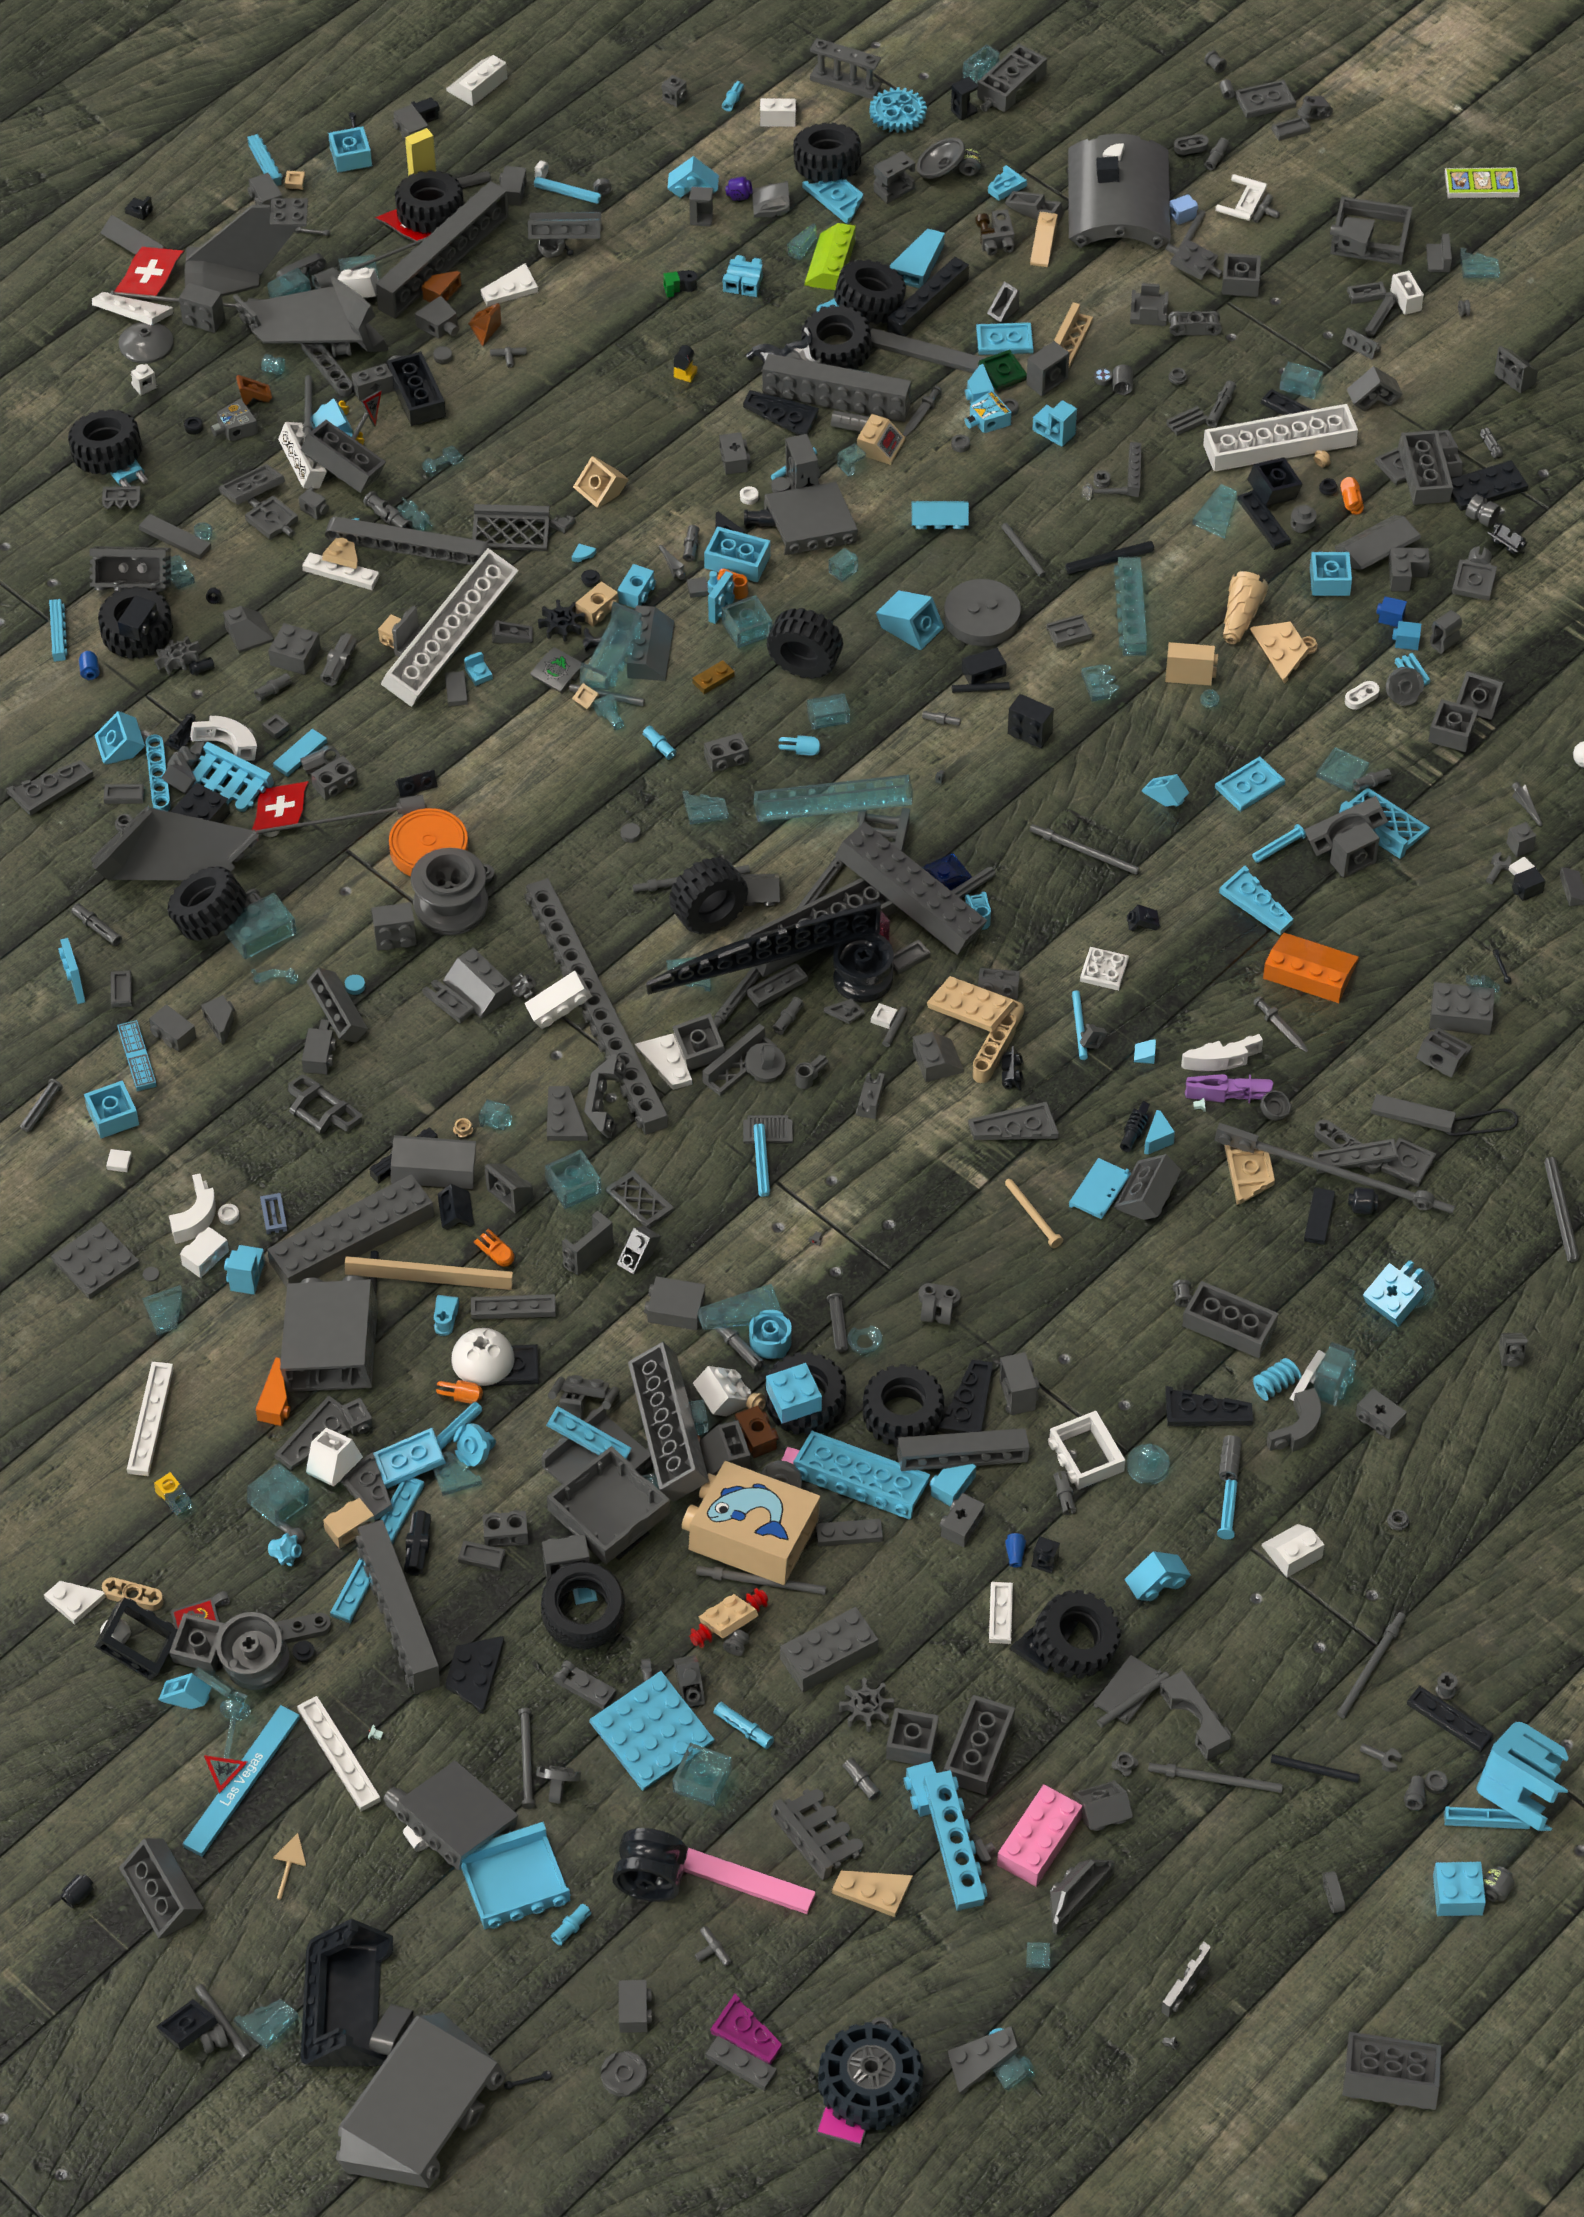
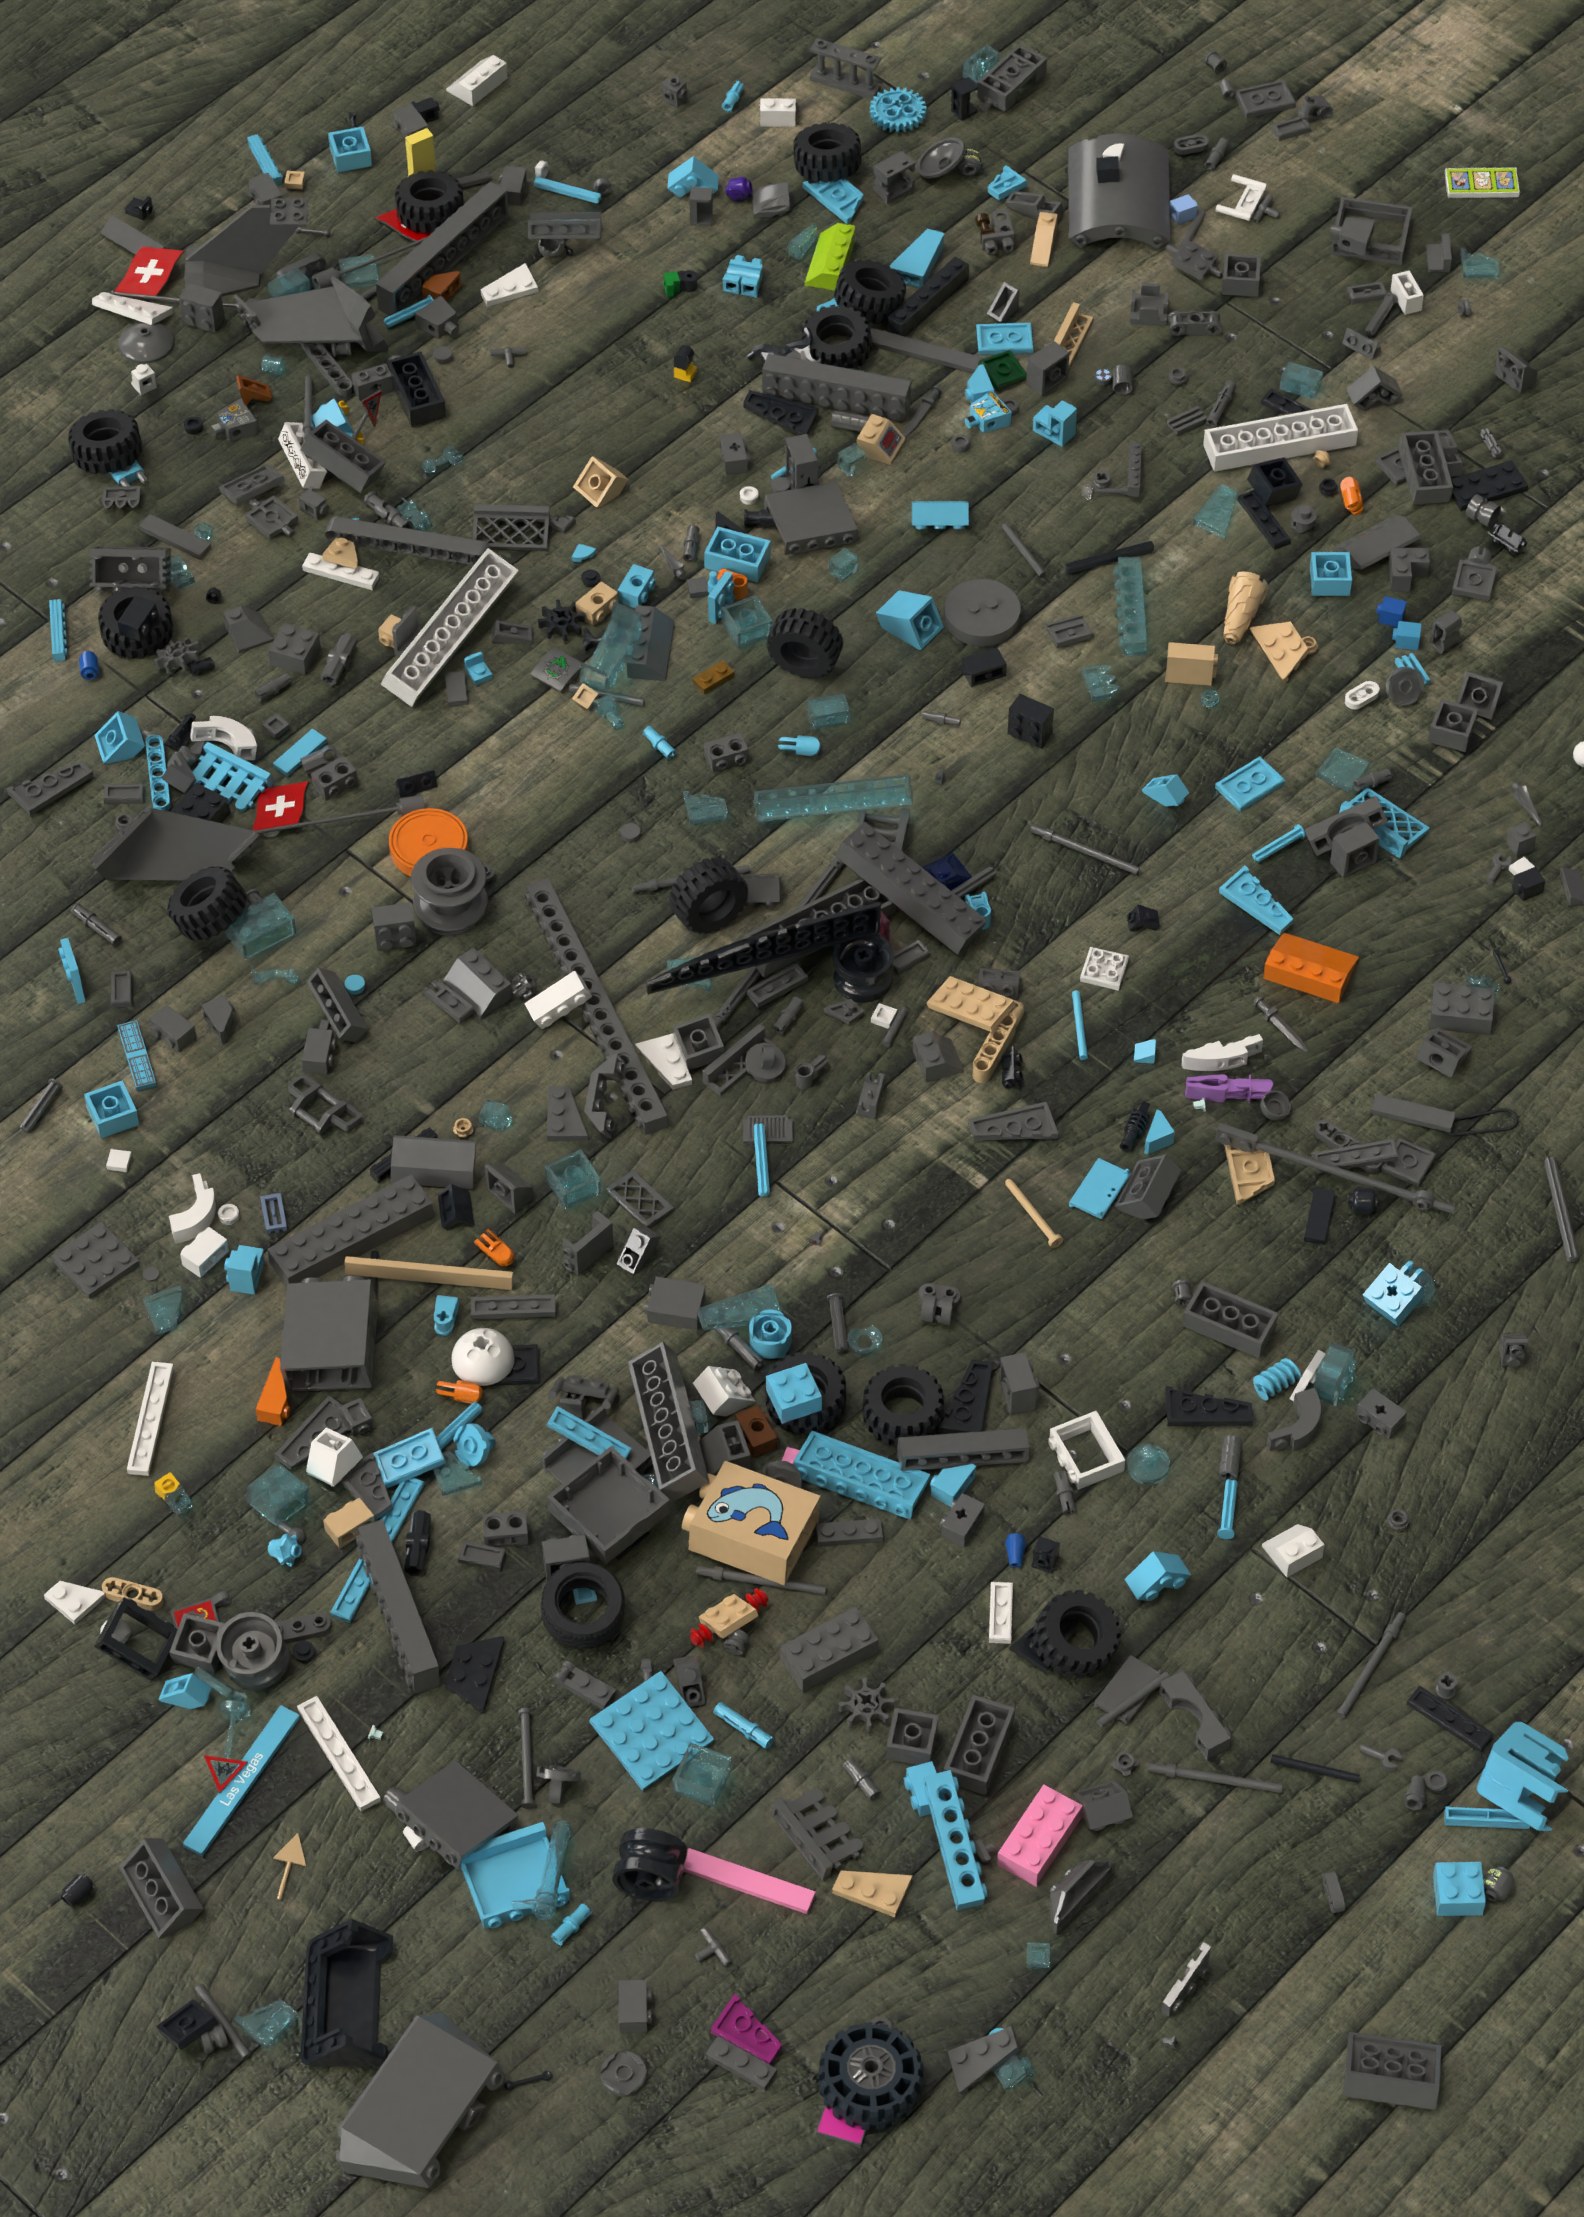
(361, 281): white brick -> none
(390, 2029): dark grey beam -> none
(406, 313): none -> medium azure axle
(486, 323): dark orange slope -> none
(547, 1895): none -> clear light blue cylinder
(756, 1399): tan plate -> none
(980, 687): black bar -> none
(1093, 1036): dark grey tile -> none

